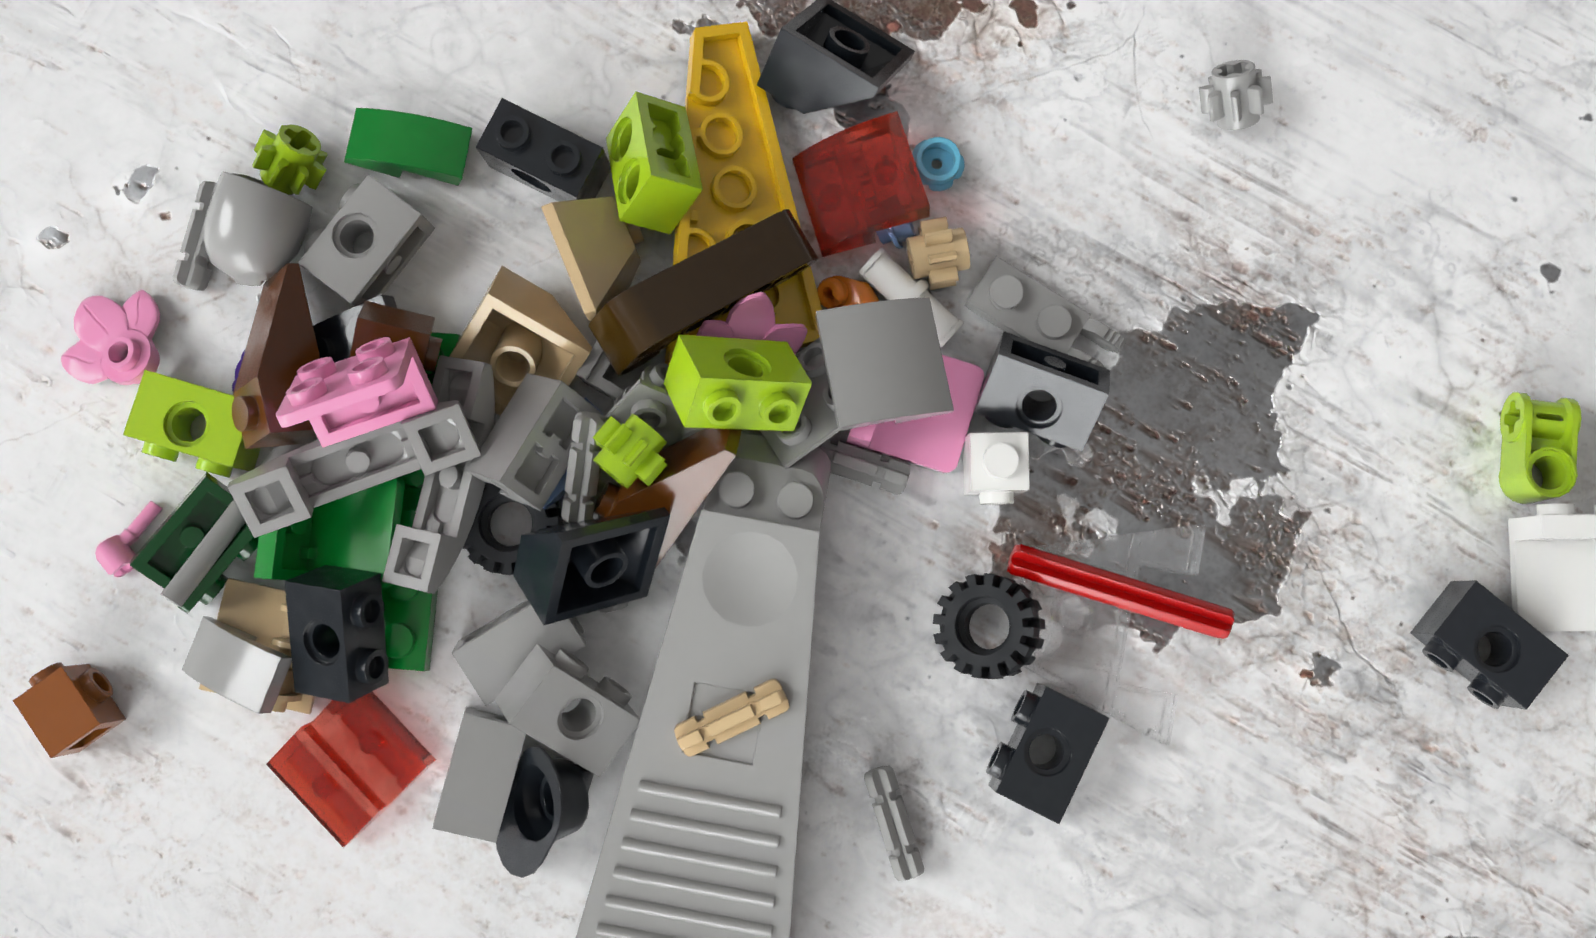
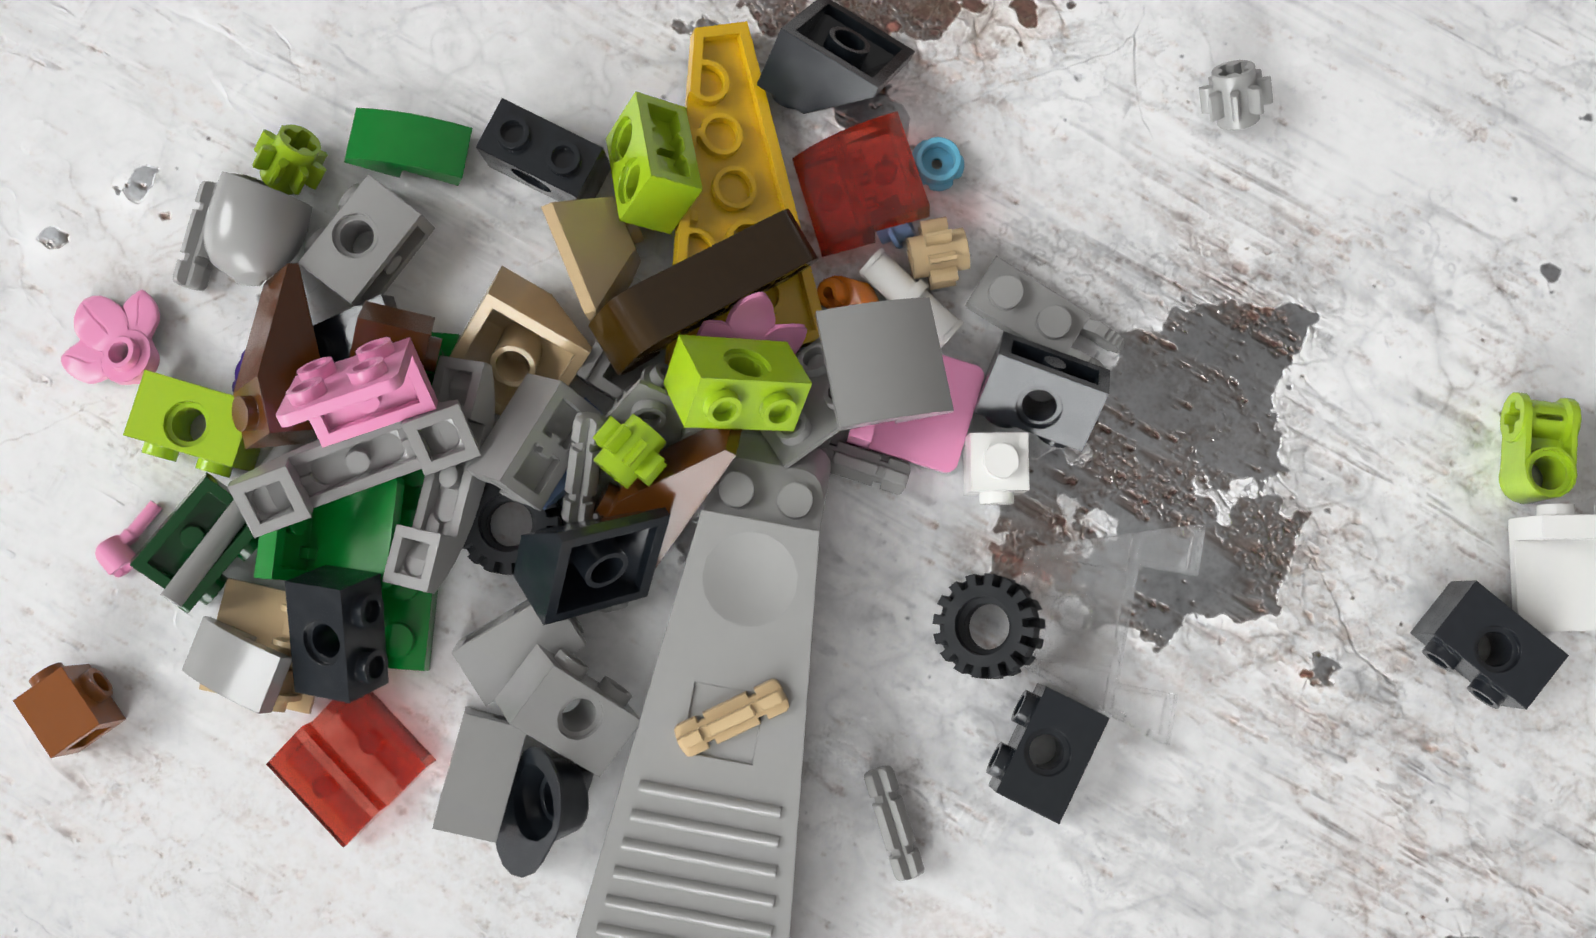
(1120, 591): red axle -> none

